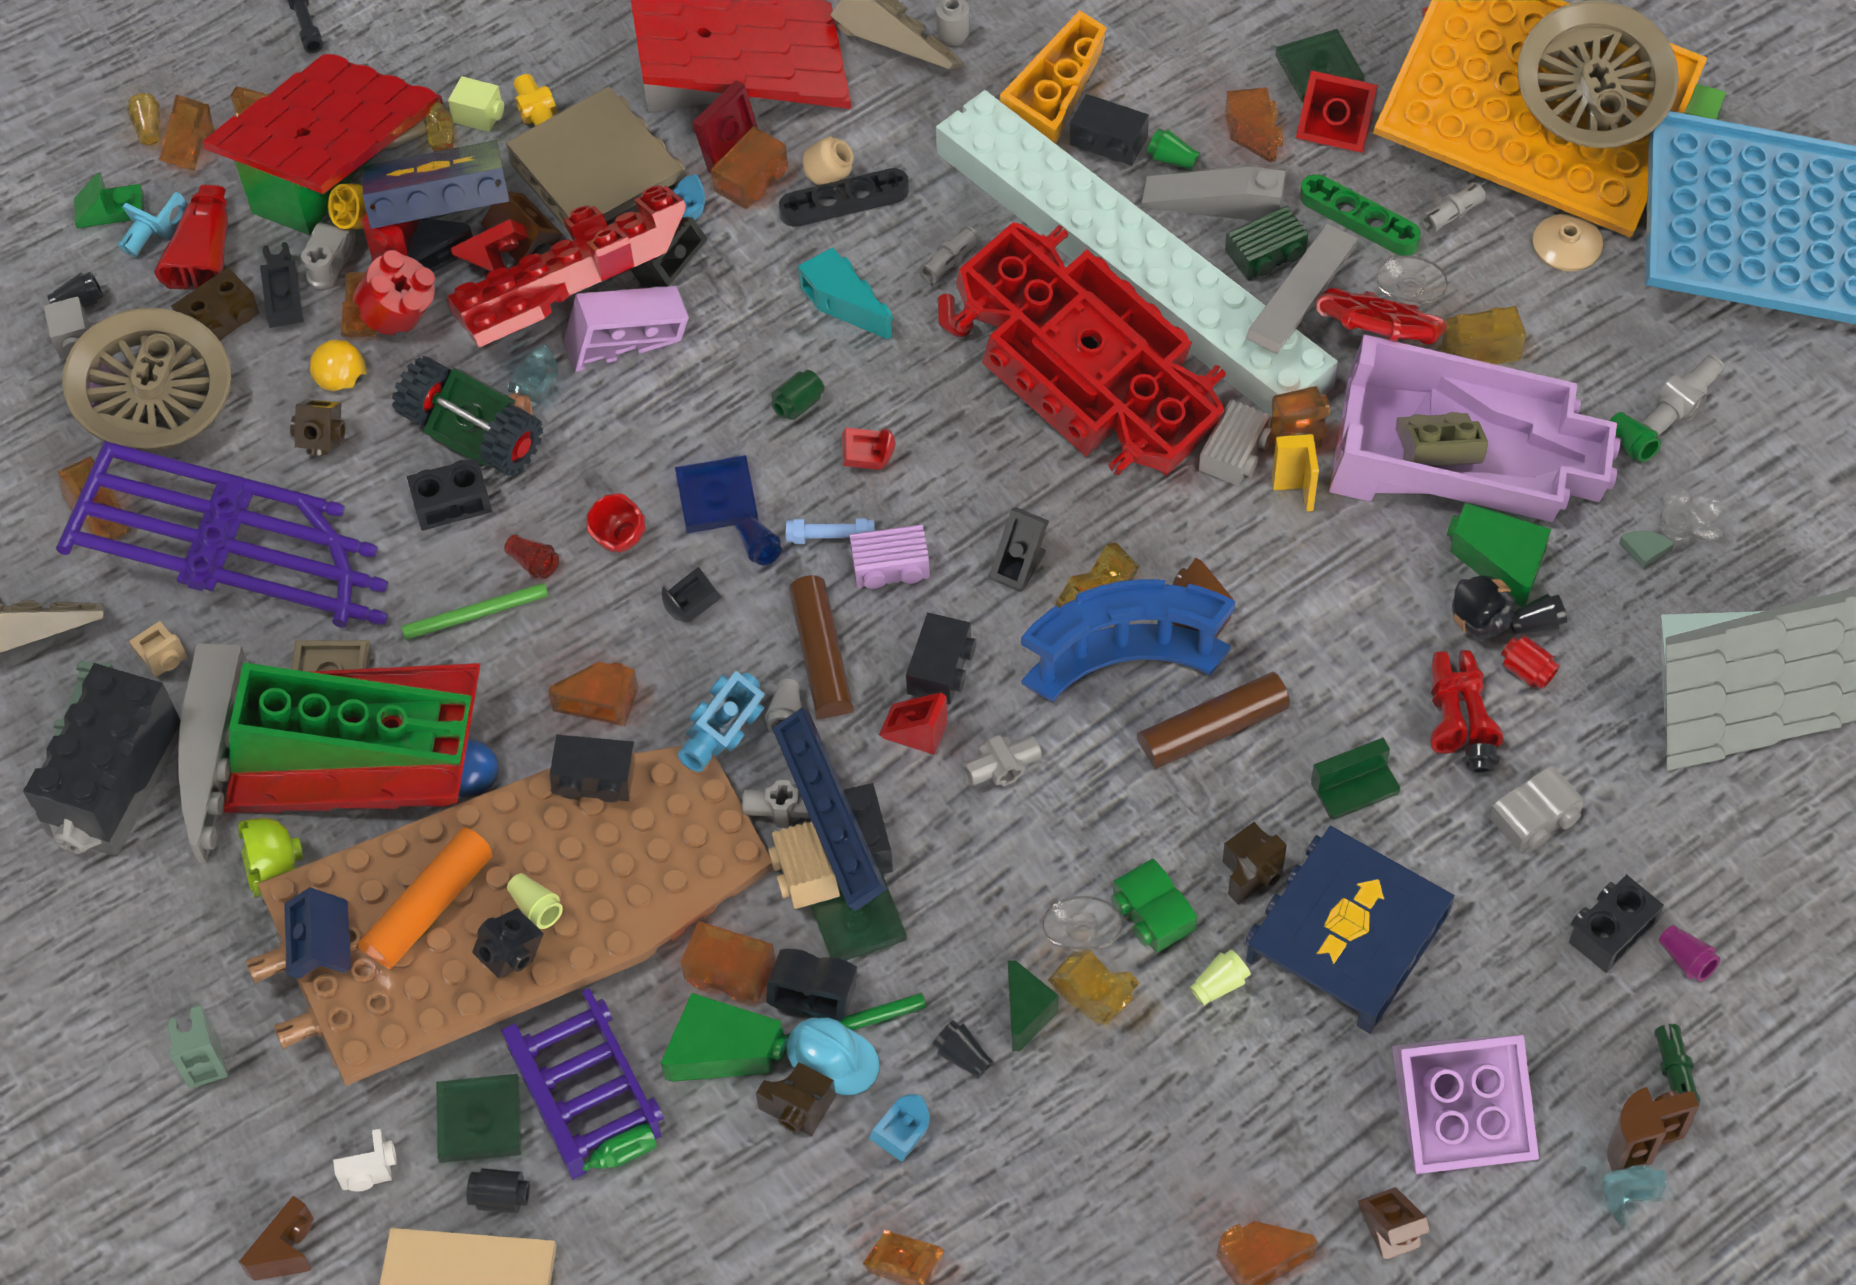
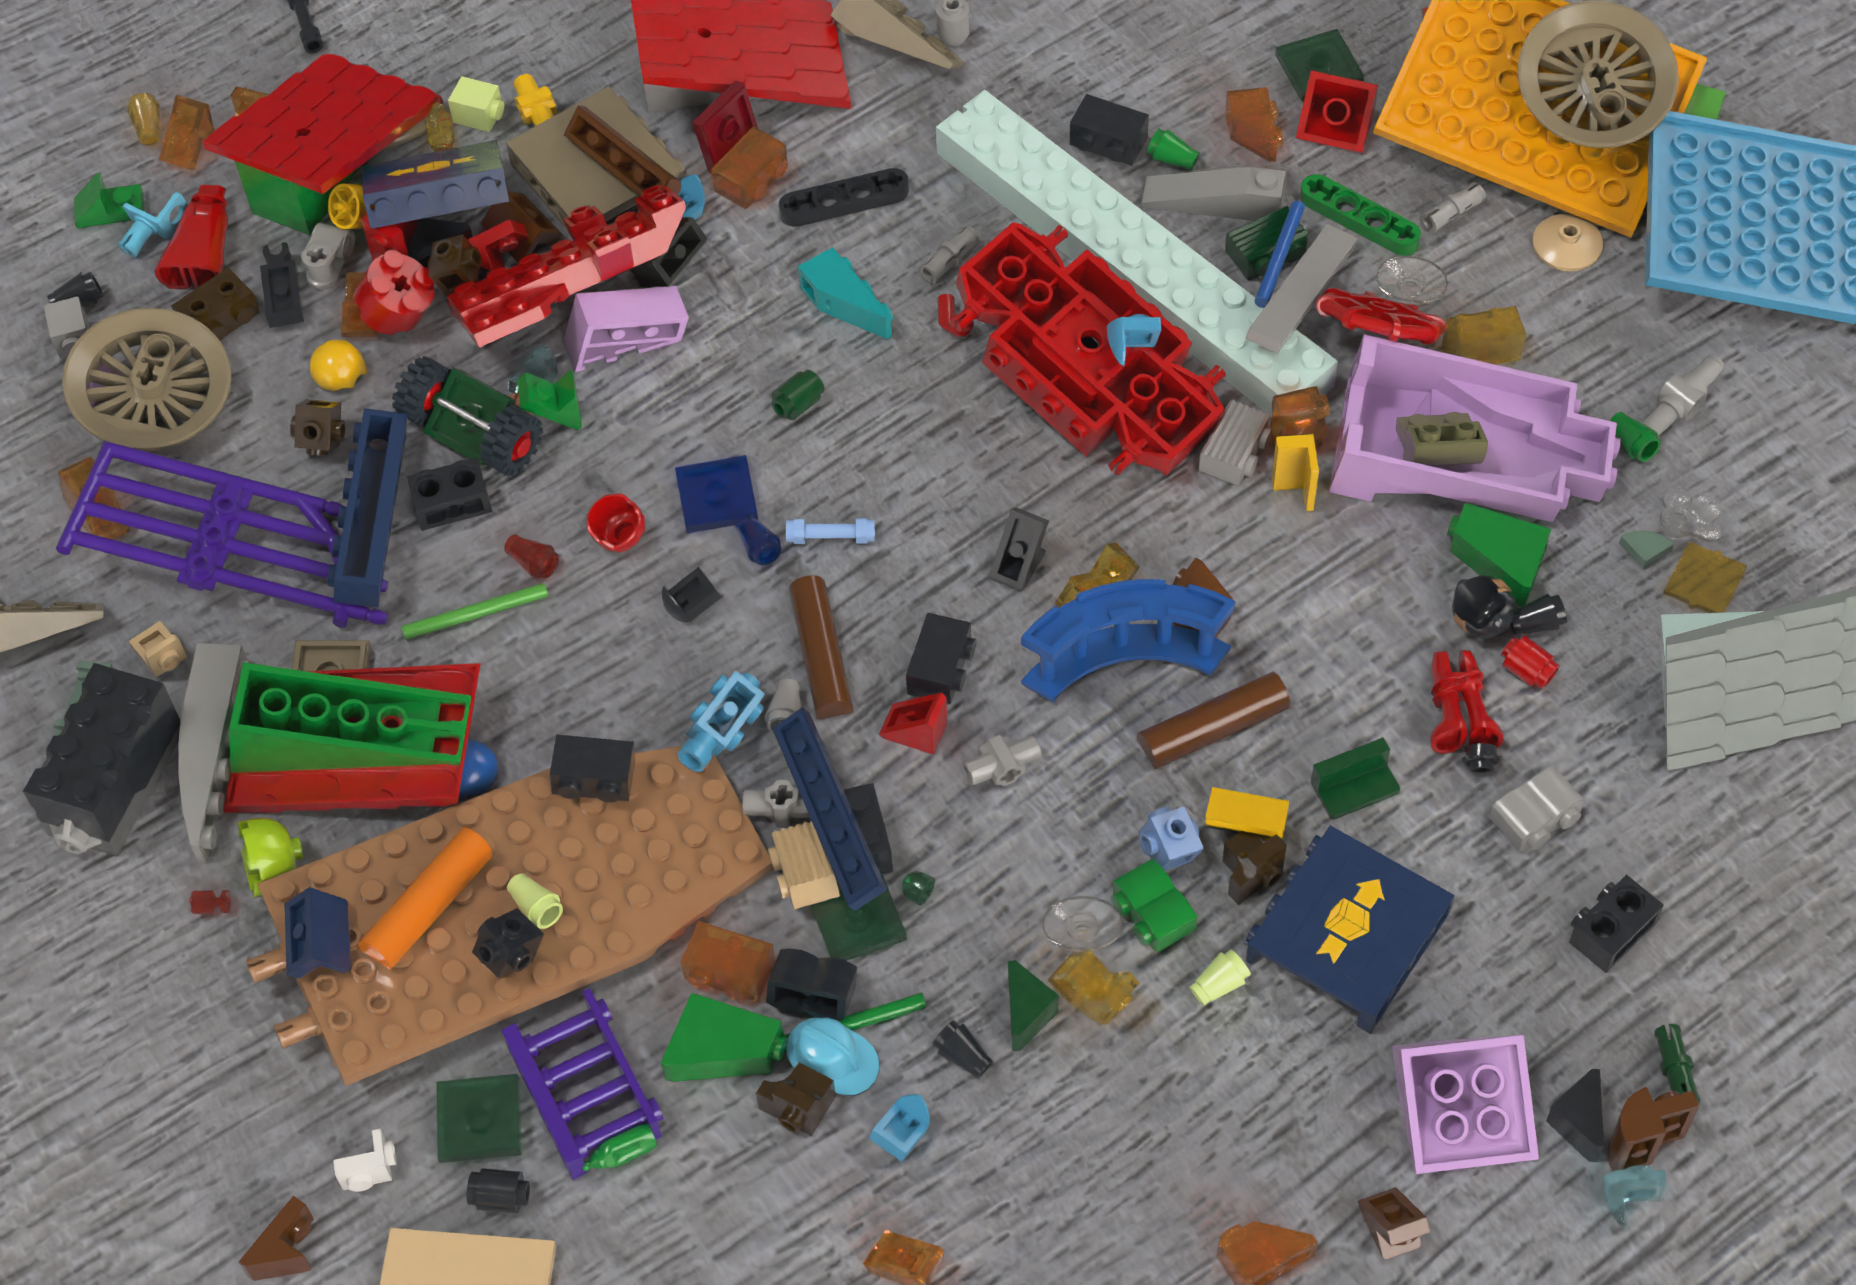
(197, 1051): sand green hinge -> none
(206, 901): none -> clear red piece
(369, 509): none -> dark blue piece
(453, 263): none -> dark brown brick
(551, 400): none -> green slope
(597, 693): clear orange slope -> none
(617, 153): none -> reddish brown brick
(827, 161): tan head -> none
(867, 448): red plate -> none
(889, 556): lavender brick -> none
(918, 887): none -> clear green hinge
(1056, 77): light orange wedge -> none
(1132, 332): none -> dark azure plate
(1170, 837): none -> medium blue brick
(1246, 812): none -> yellow panel
(1279, 254): none -> blue bar
(1579, 1116): none -> black slope
(1690, 953): magenta cone -> none
(1705, 579): none -> clear yellow piece

